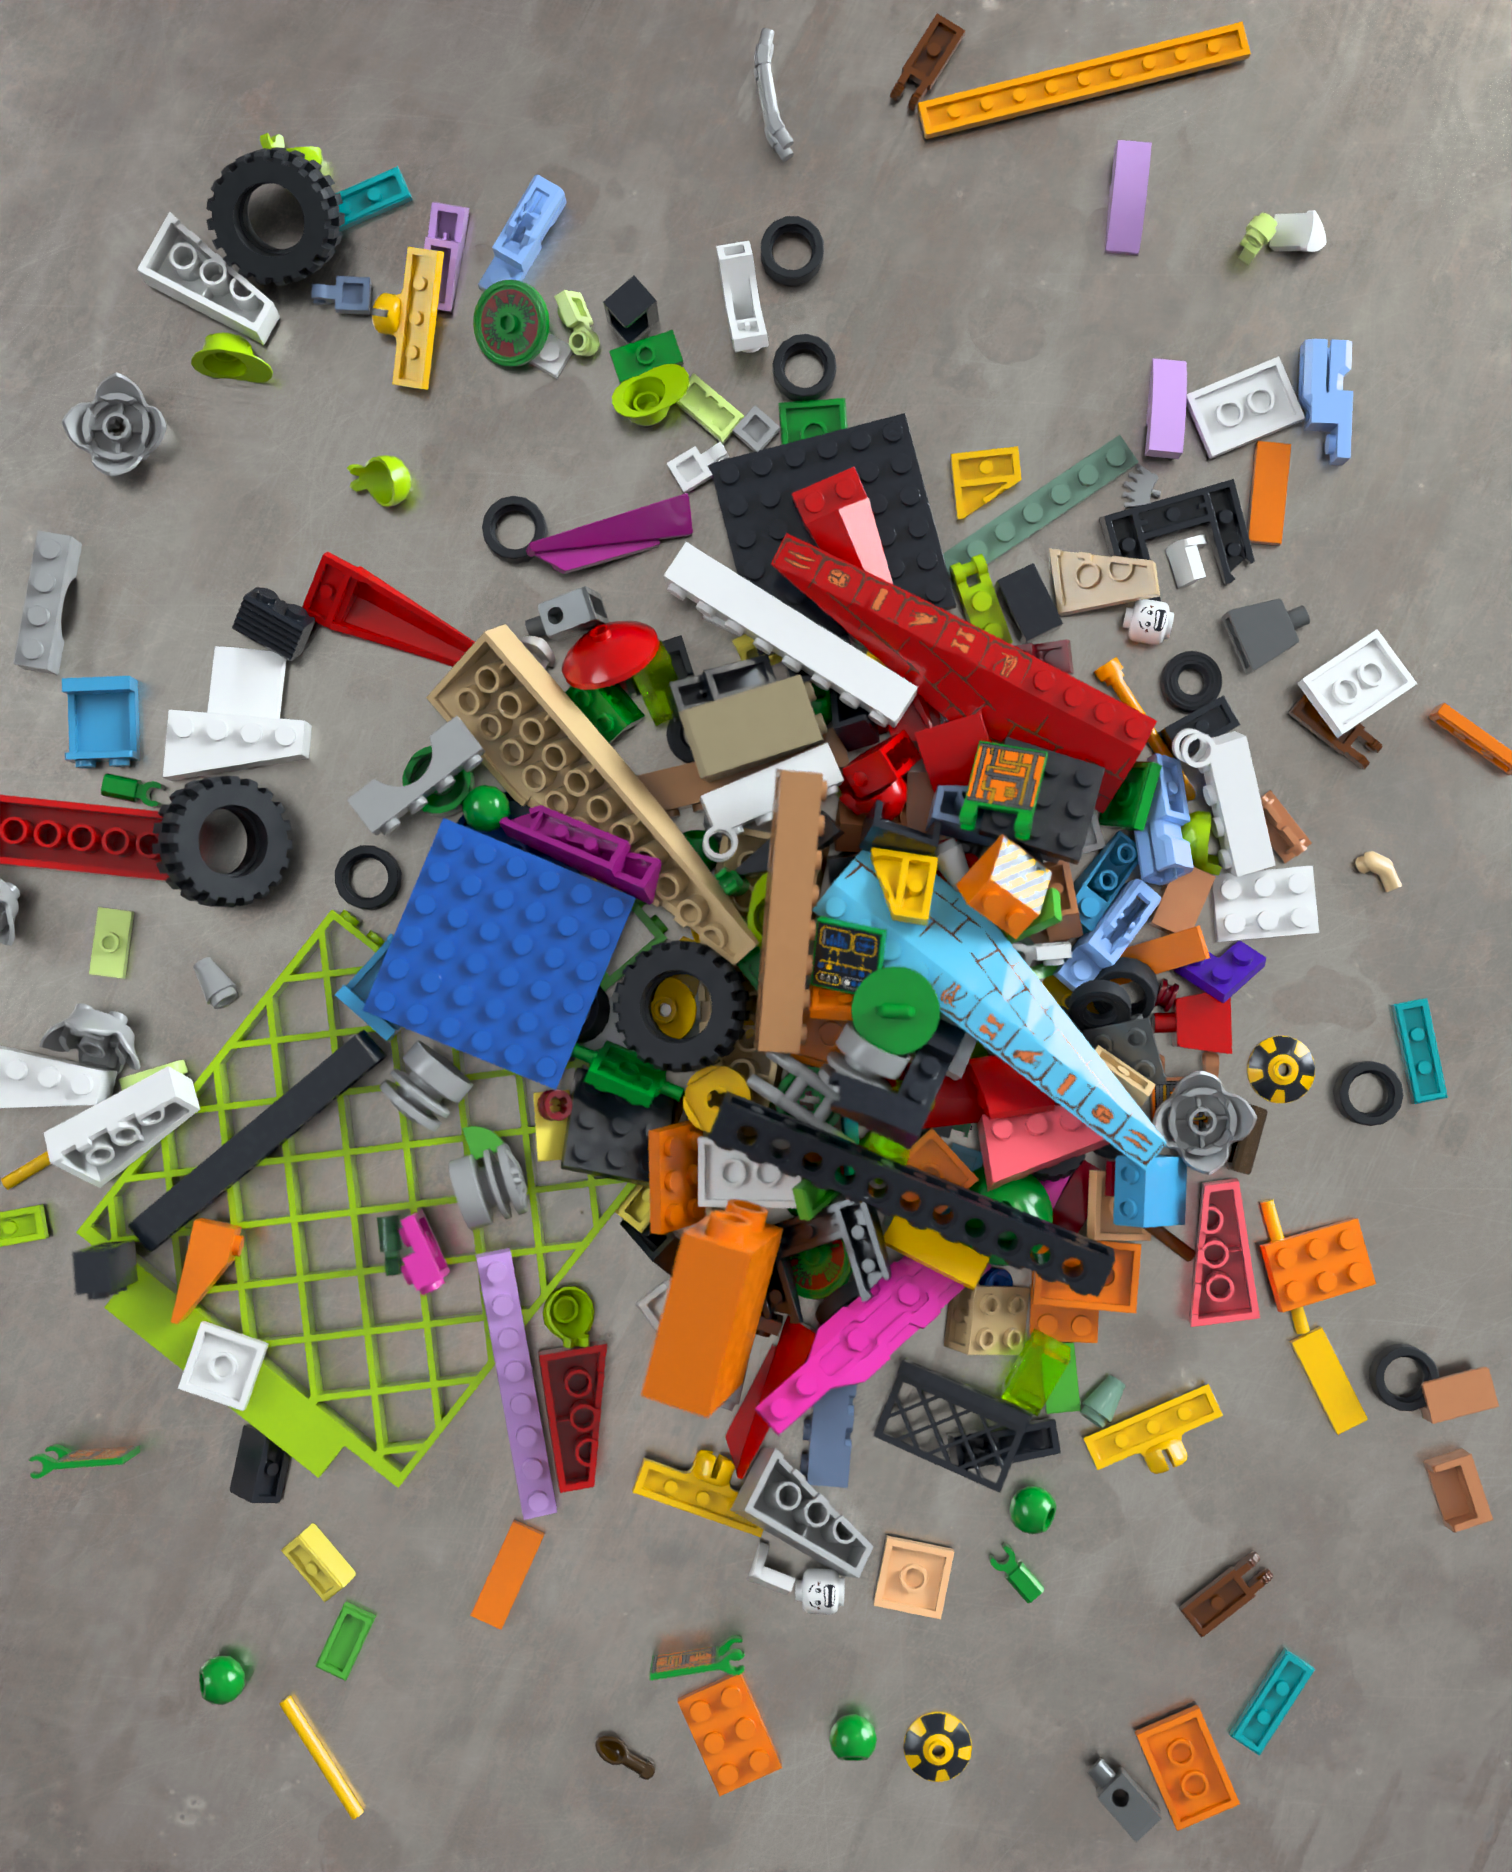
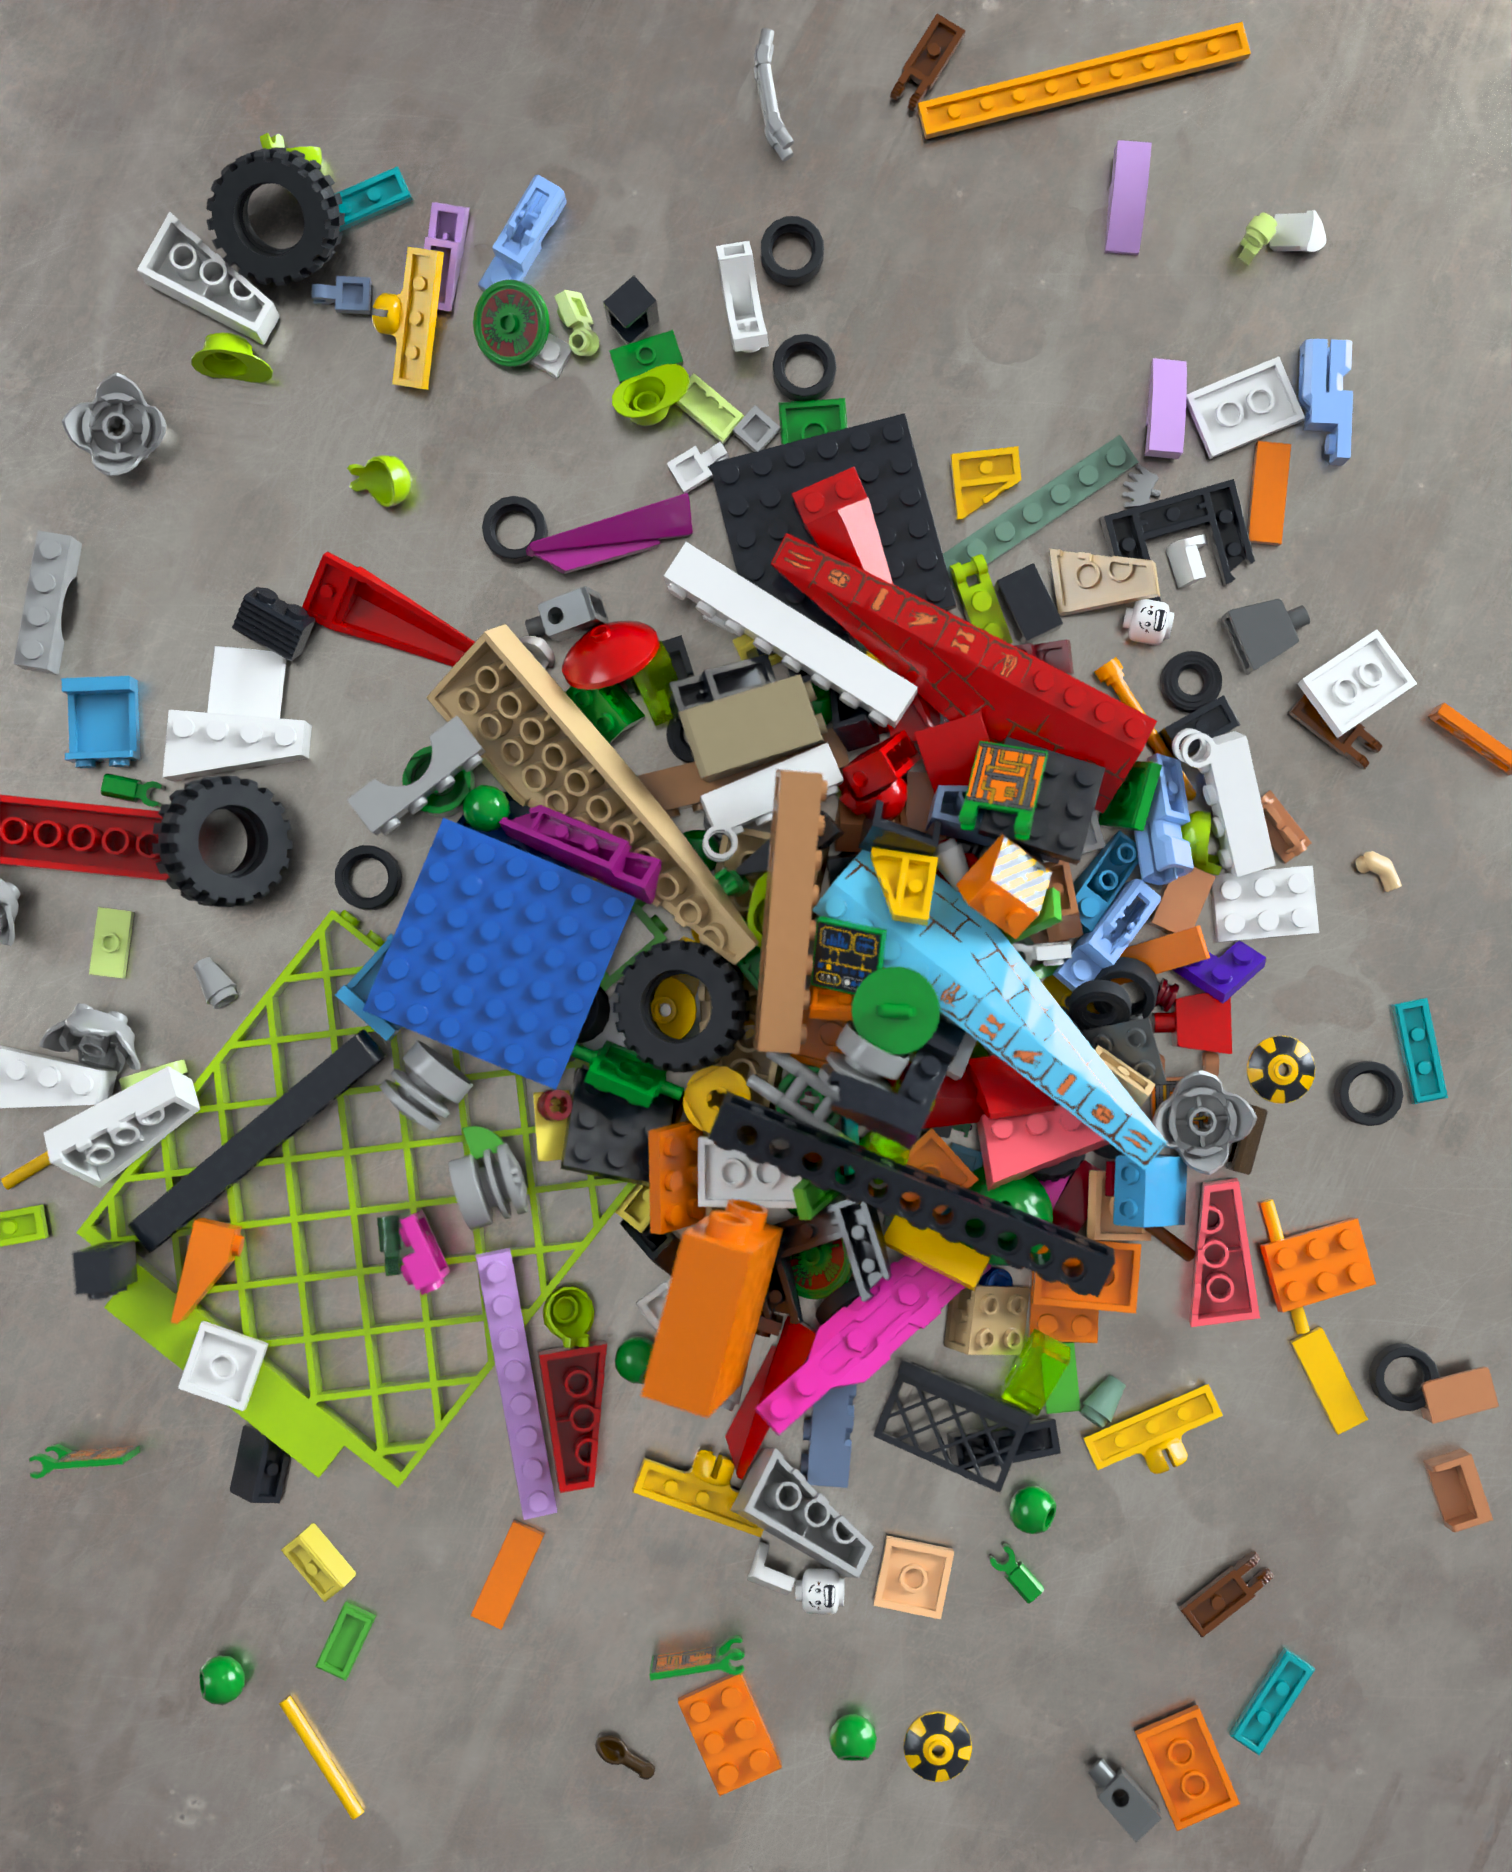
(633, 1358): none -> green piece

